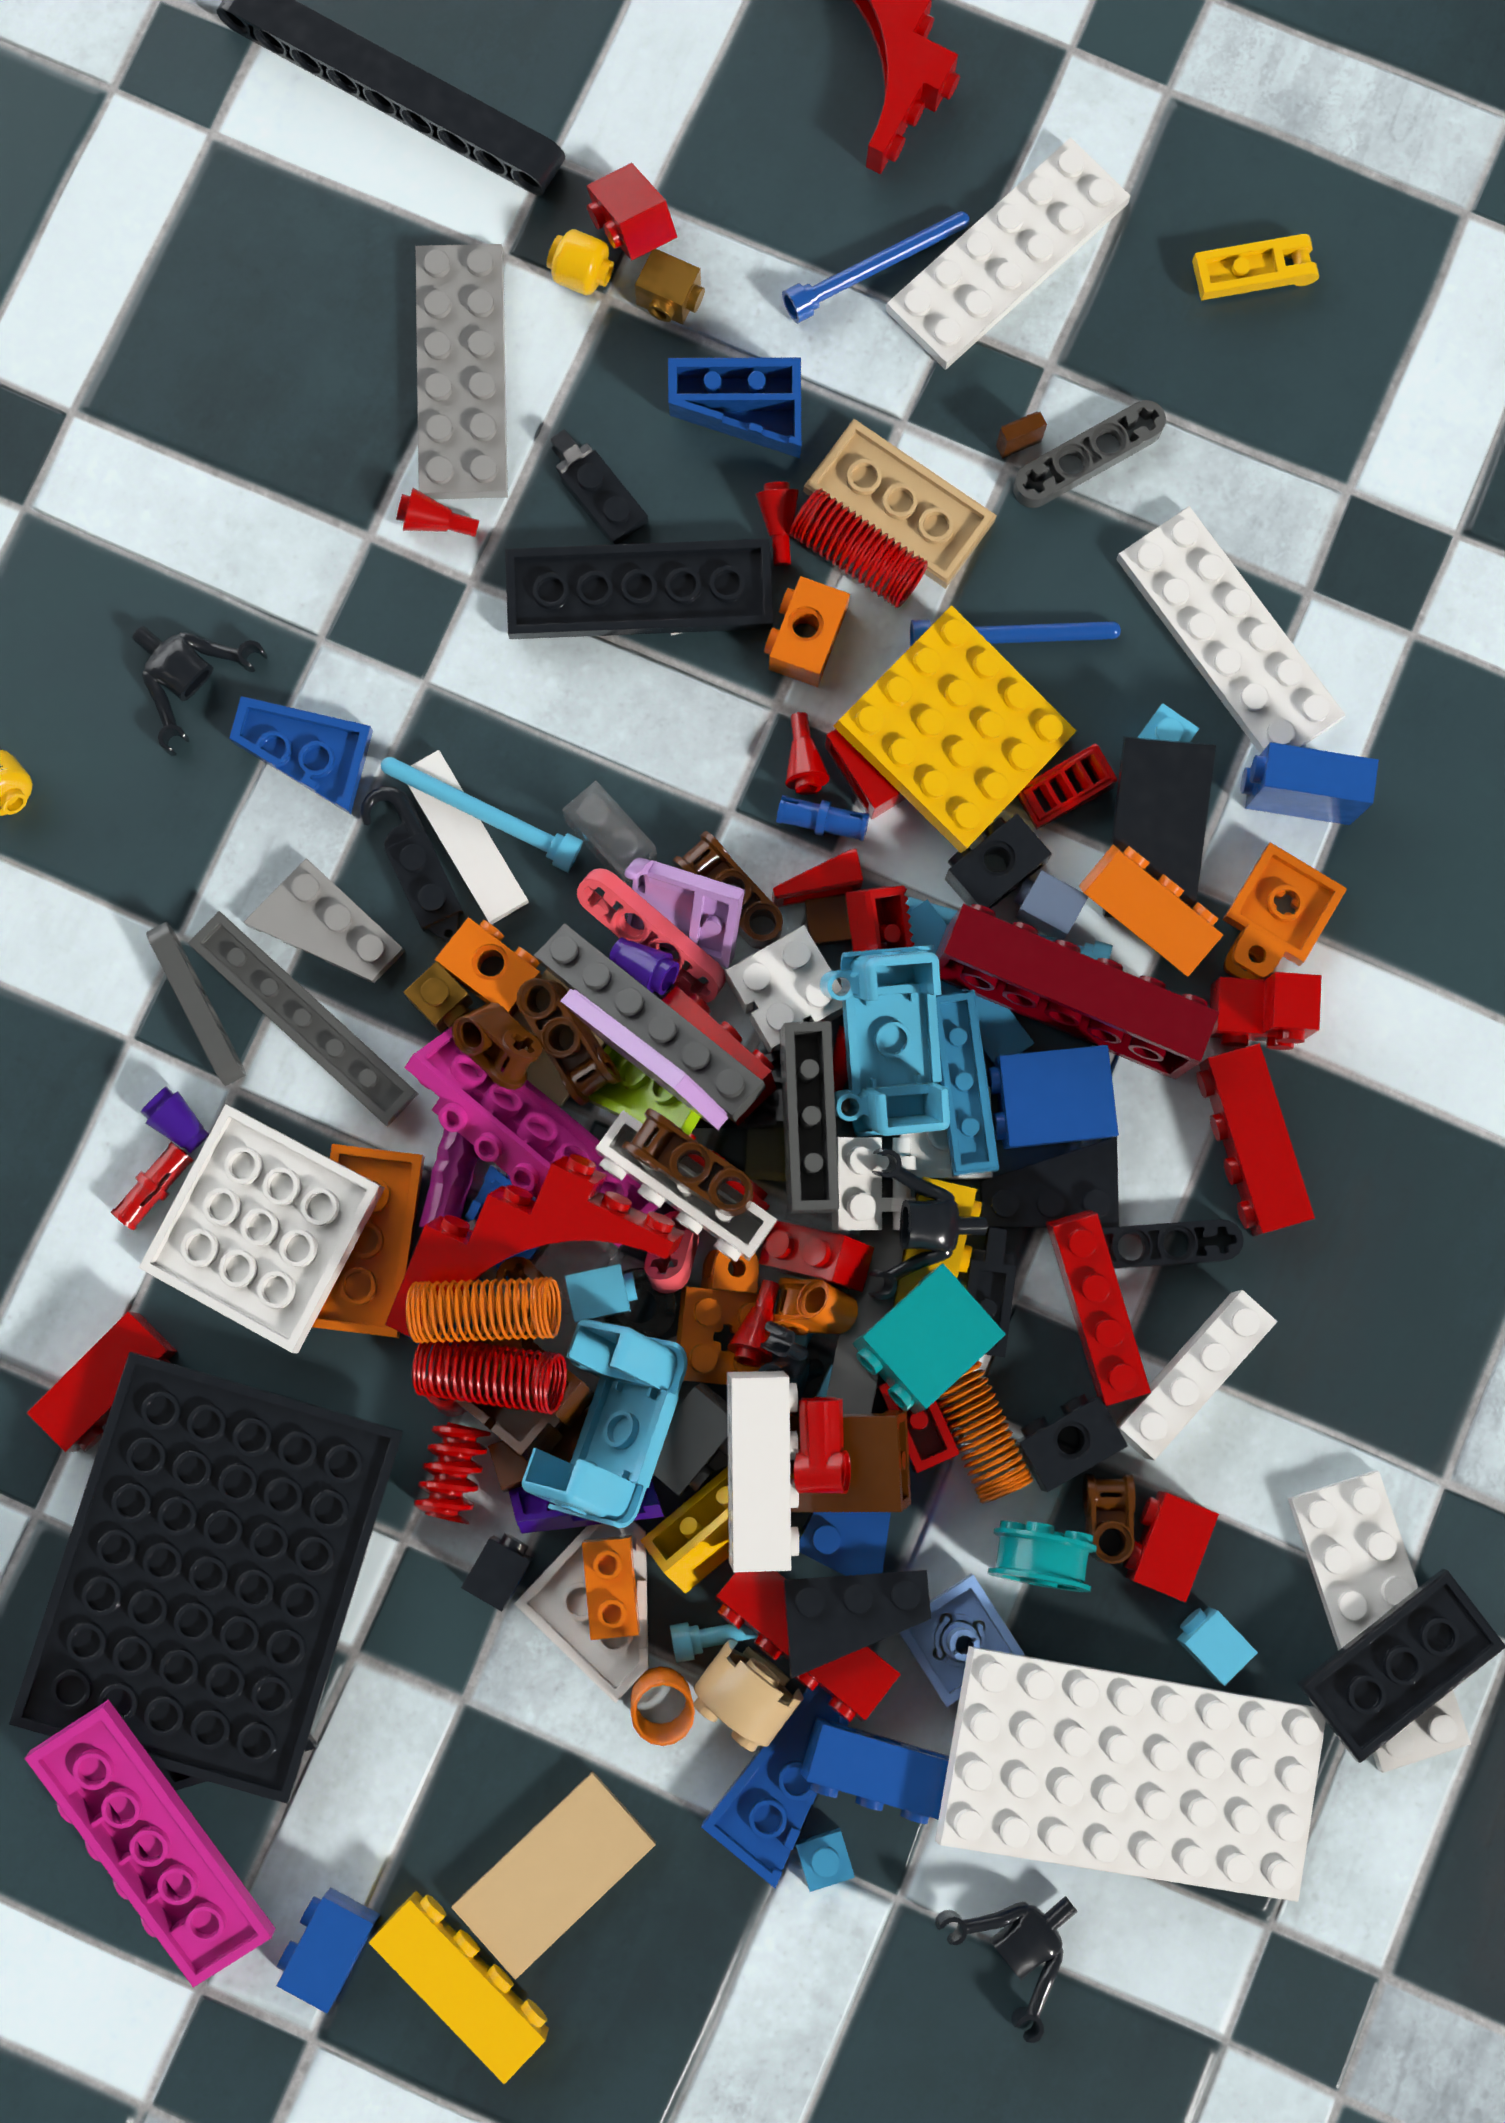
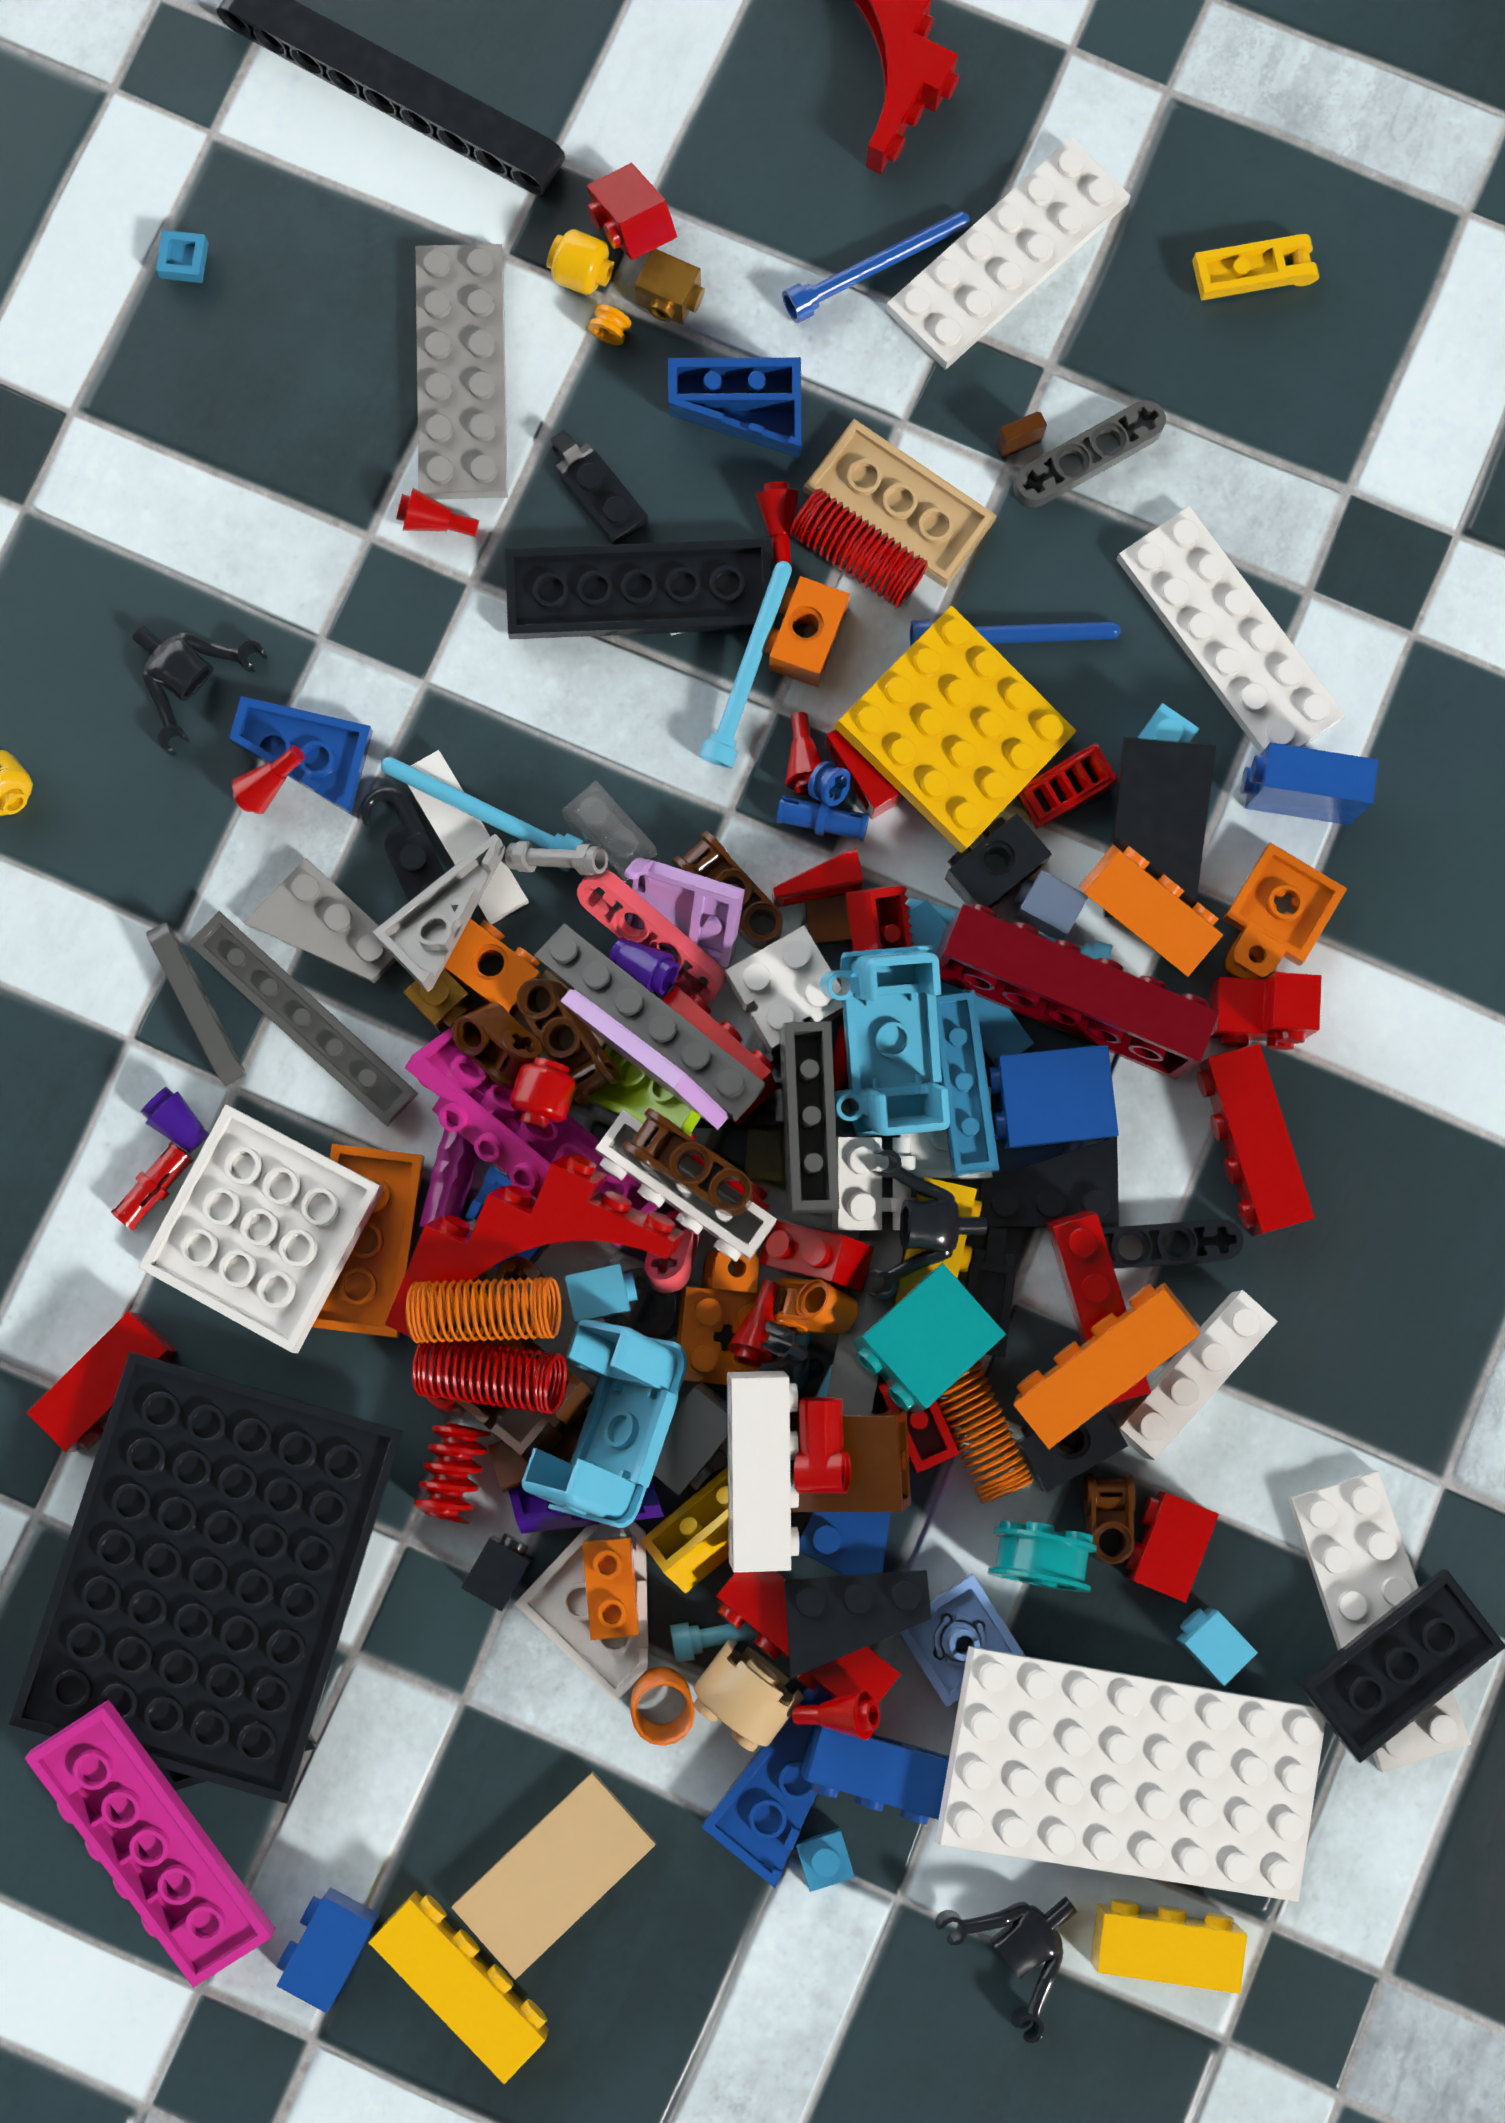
(182, 256): none -> dark azure plate
(258, 787): none -> red cone
(432, 922): none -> light grey wing
(543, 1092): none -> red head
(586, 858): none -> light grey bar
(609, 324): none -> light orange bush
(721, 745): none -> medium azure piece
(829, 783): none -> blue bush
(850, 1714): none -> red cone
(1105, 1365): none -> orange brick
(1168, 1946): none -> yellow brick

